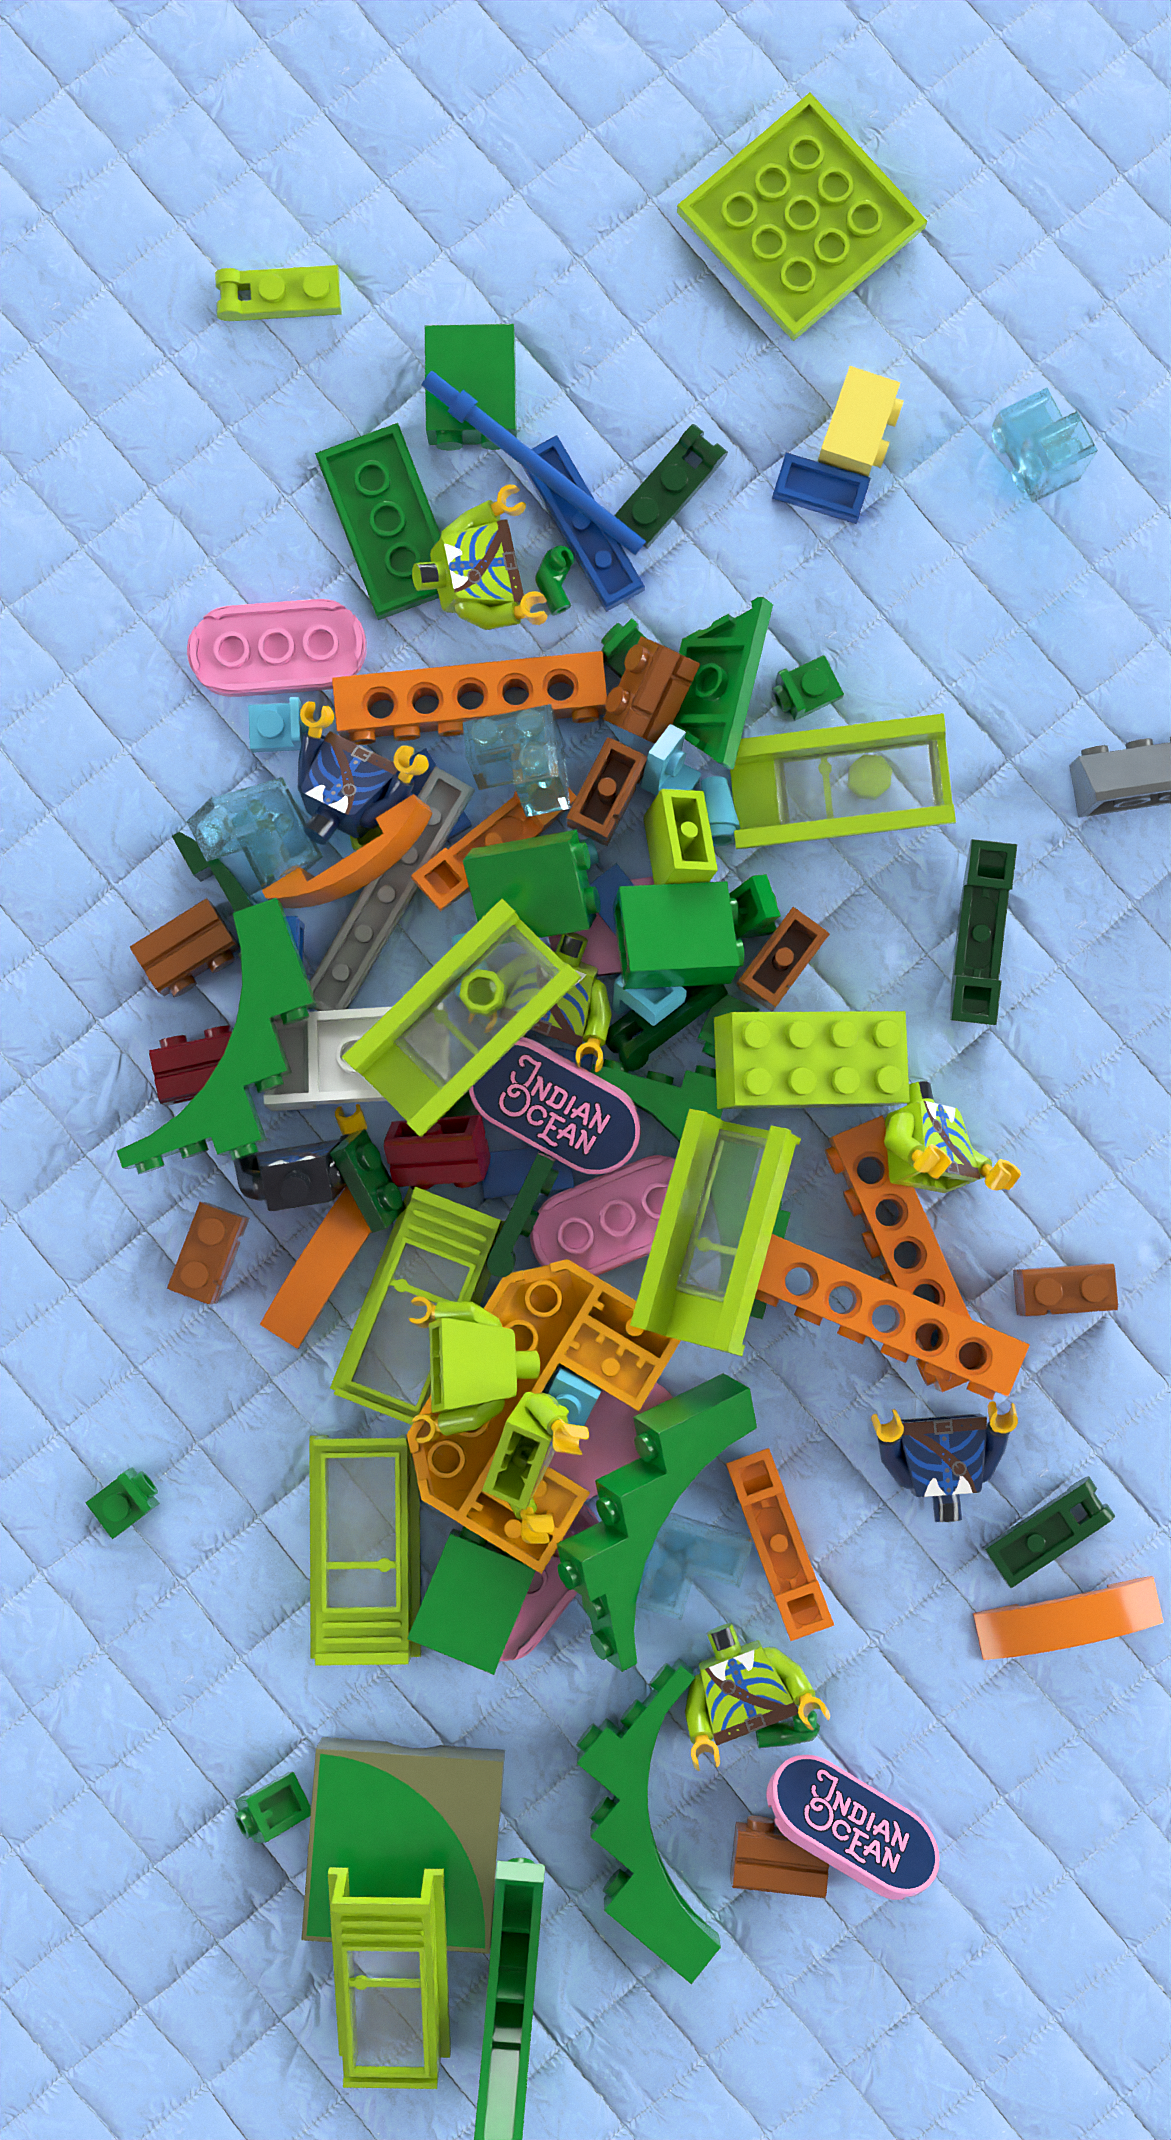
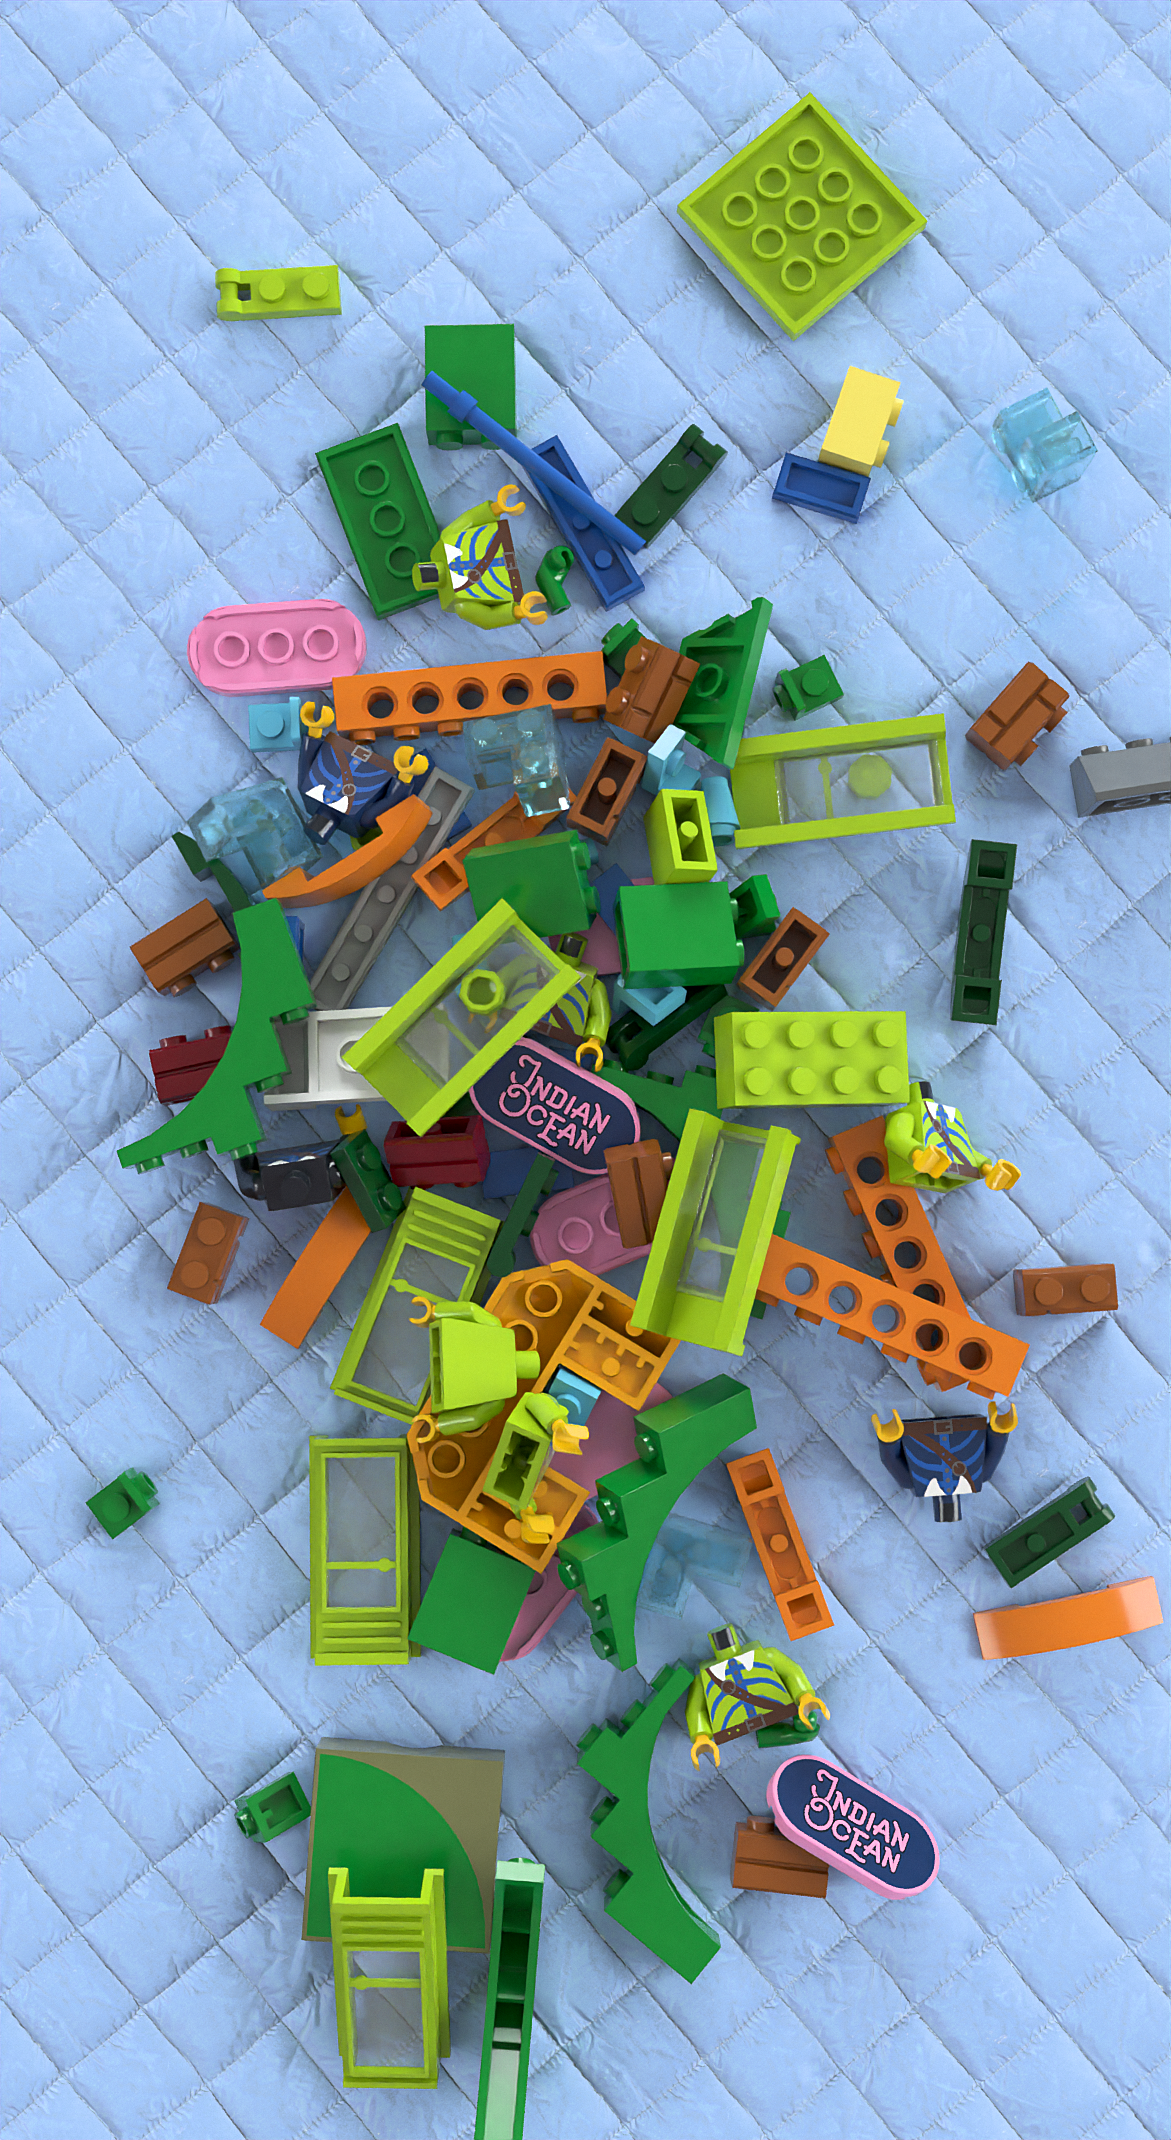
(638, 1188): none -> dark orange brick
(1017, 717): none -> dark orange brick

